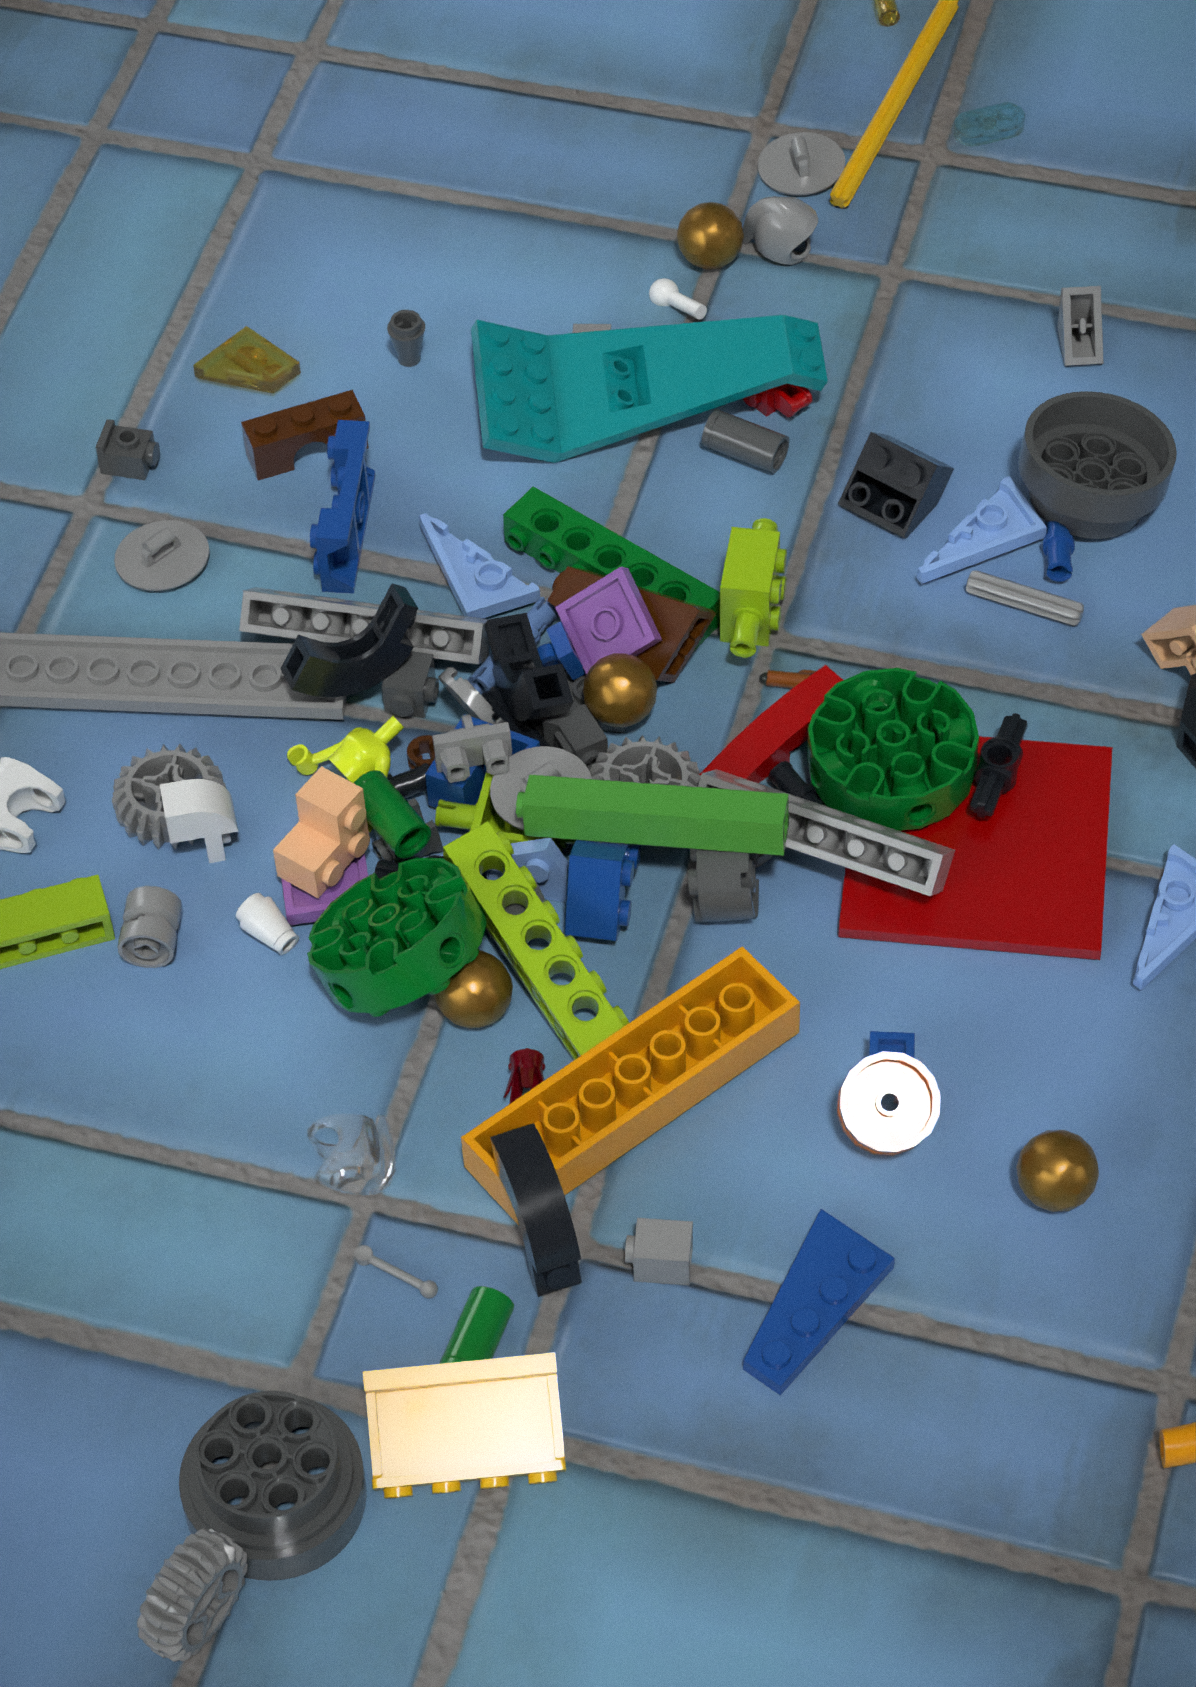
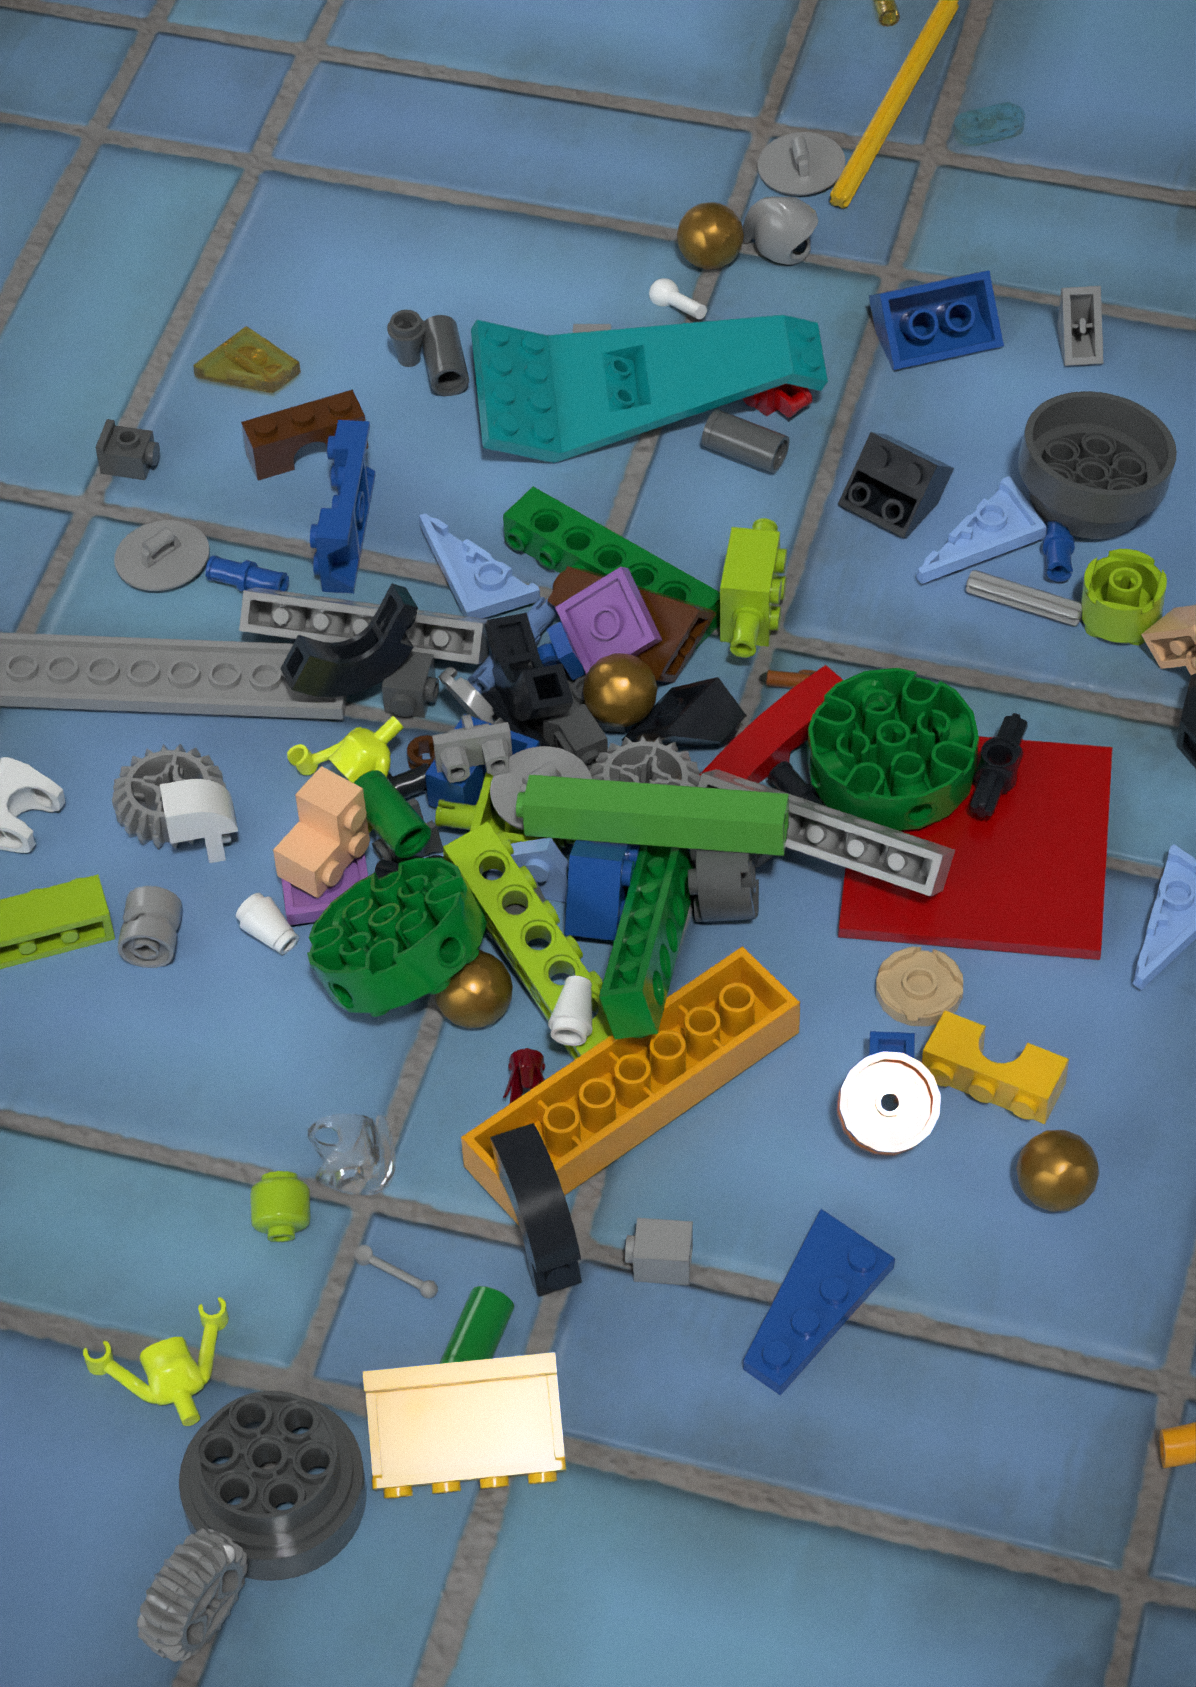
(169, 1368): none -> neon yellow piece
(245, 574): none -> blue pin
(280, 1205): none -> lime head
(444, 356): none -> dark grey pin
(572, 1012): none -> white cone
(647, 942): none -> green brick
(692, 716): none -> black slope
(919, 986): none -> tan tile
(937, 320): none -> blue slope
(1023, 1086): none -> yellow arch
(1122, 596): none -> lime brick

